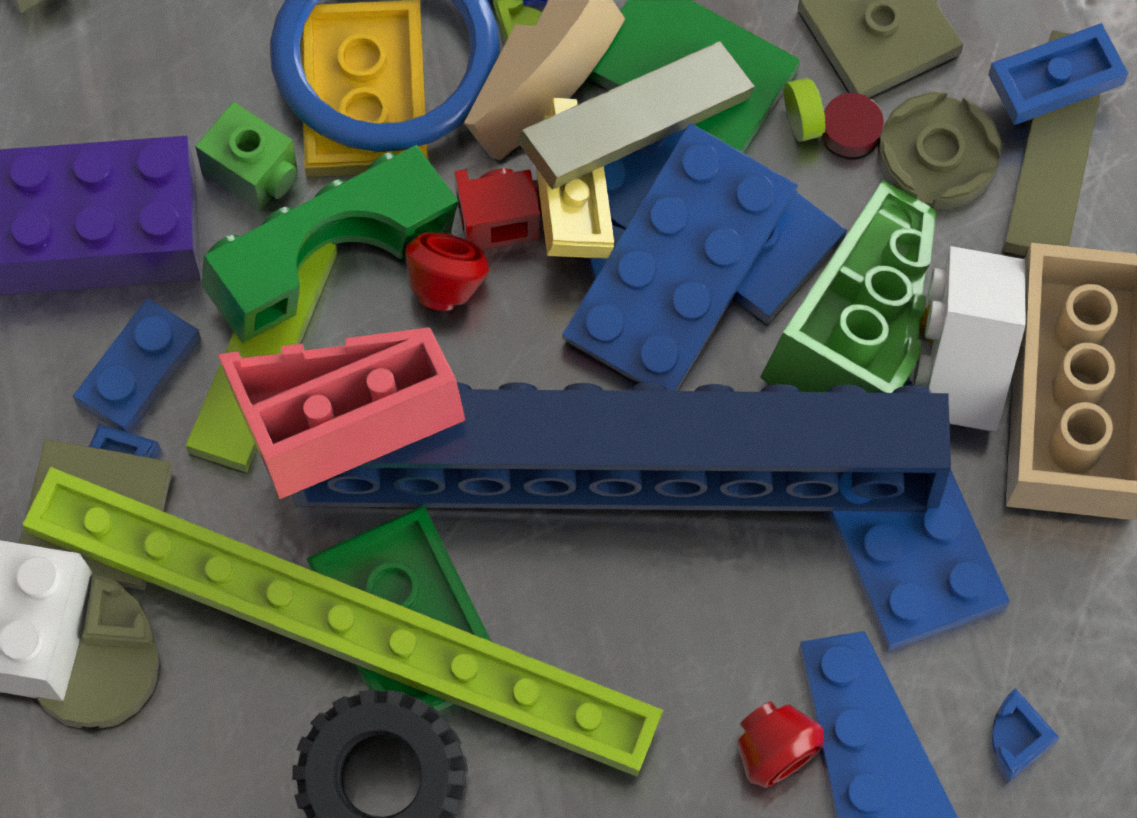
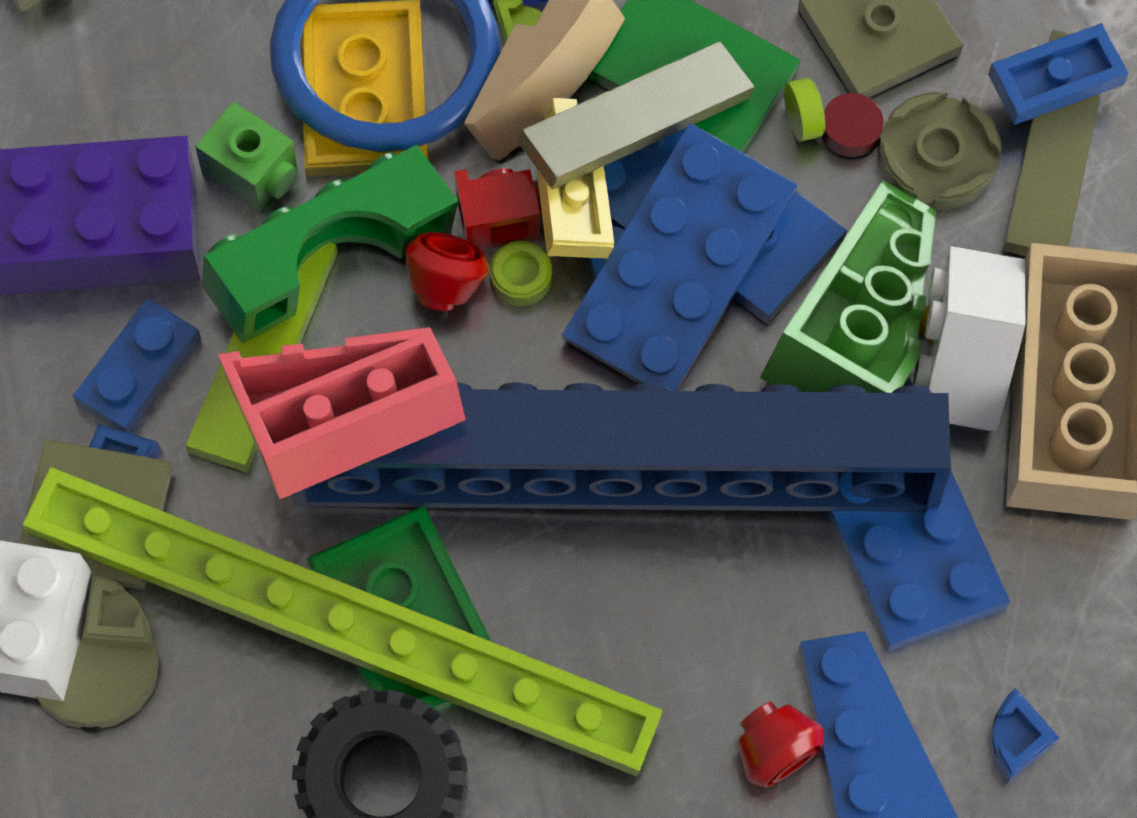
(520, 273): none -> lime tile

